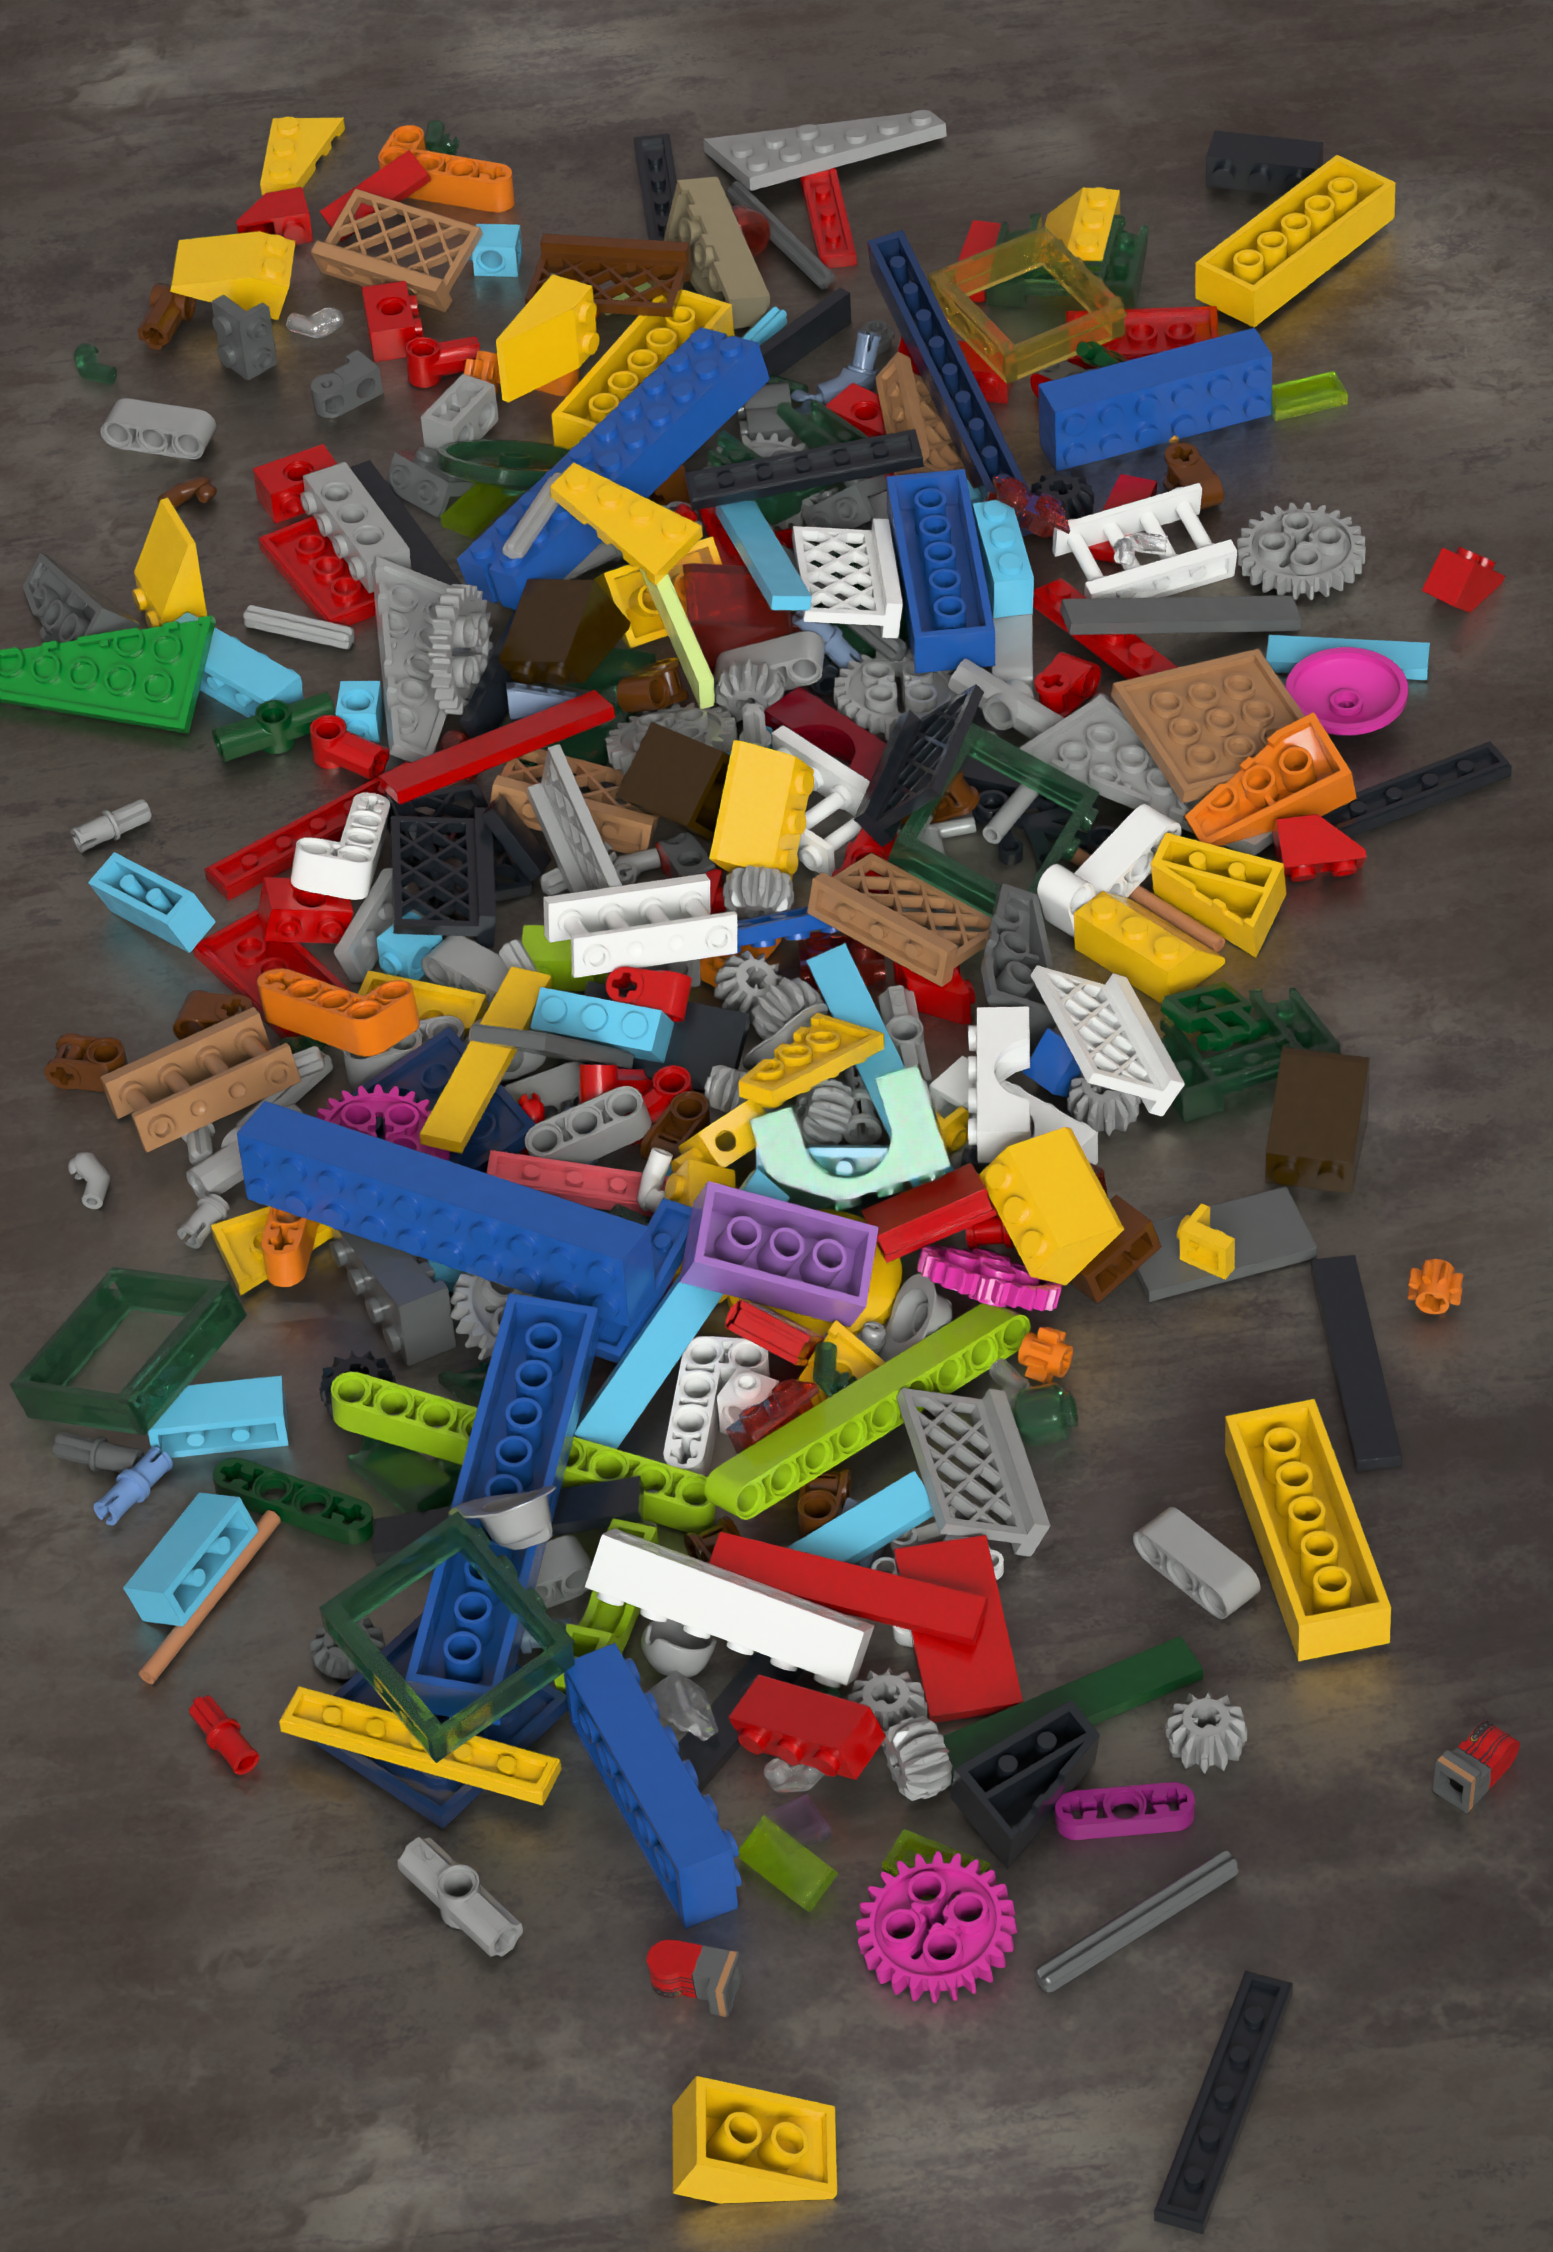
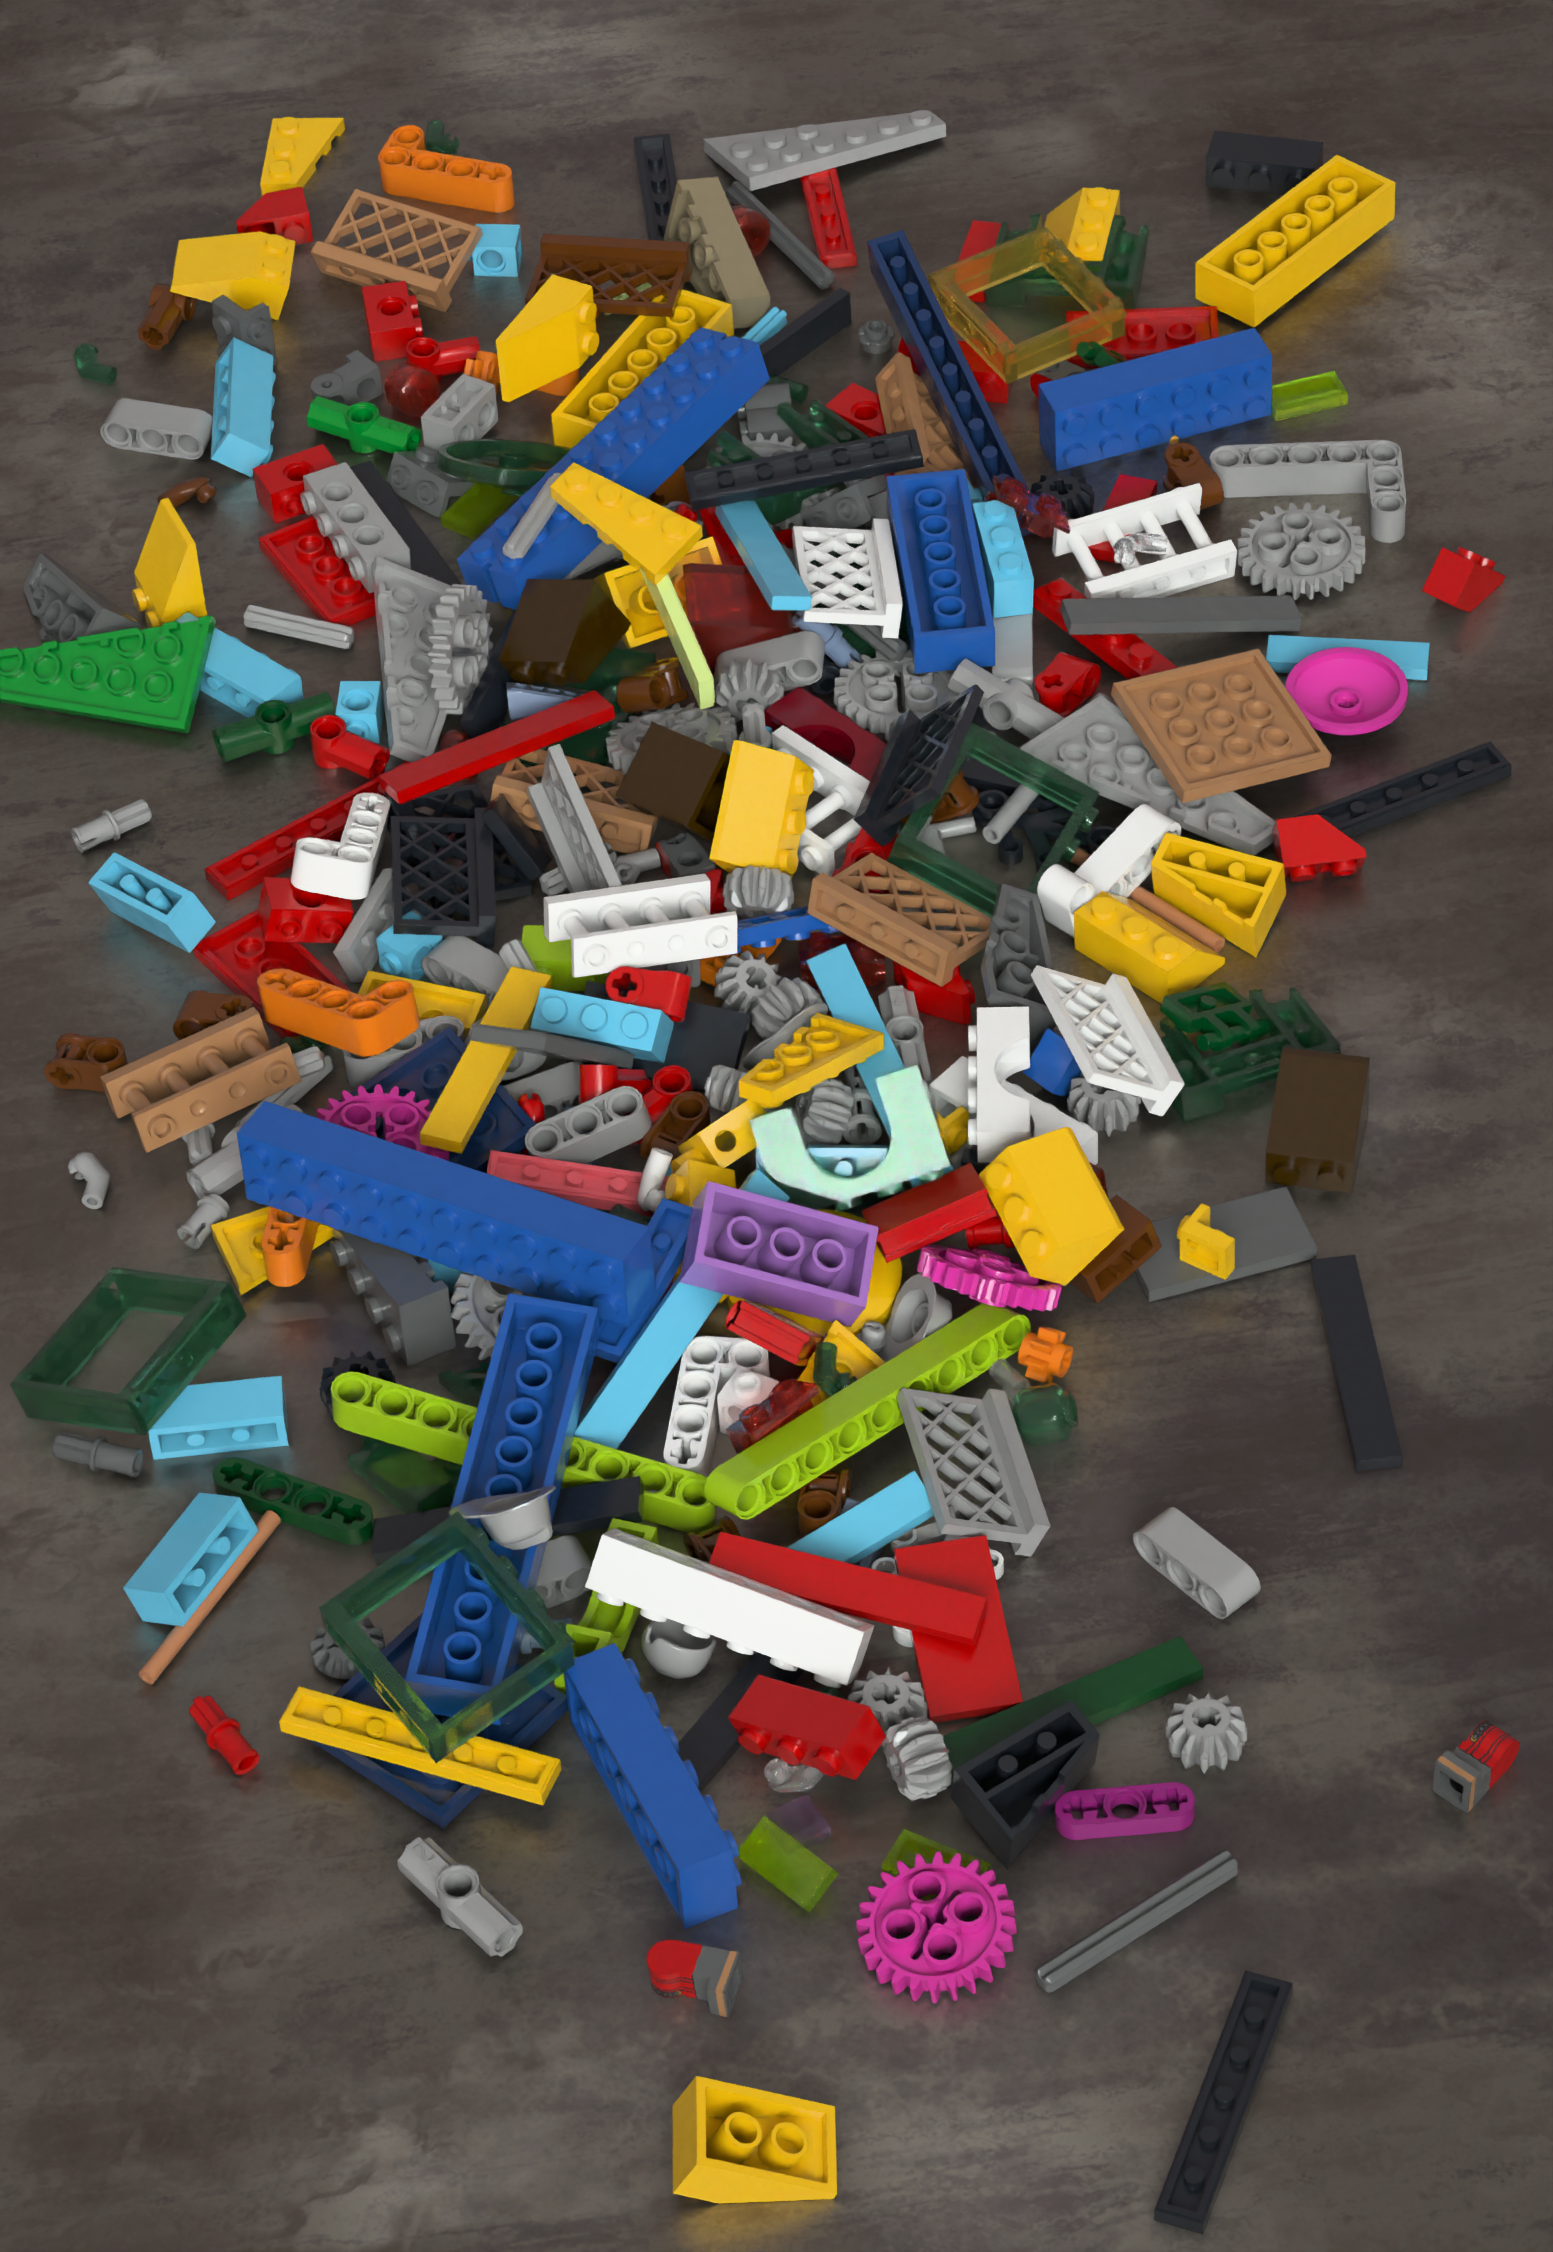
(133, 1485): medium blue pin -> none
(243, 407): none -> medium azure brick
(318, 324): clear arm -> none
(362, 426): none -> green piece
(392, 182): red tile -> none
(411, 389): none -> clear red head
(685, 1705): clear bracket -> none
(860, 372): sand blue arm -> none
(1287, 779): orange wedge -> none
(1307, 1530): yellow brick -> none
(1320, 469): none -> light grey beam
(1435, 1286): orange gear -> none

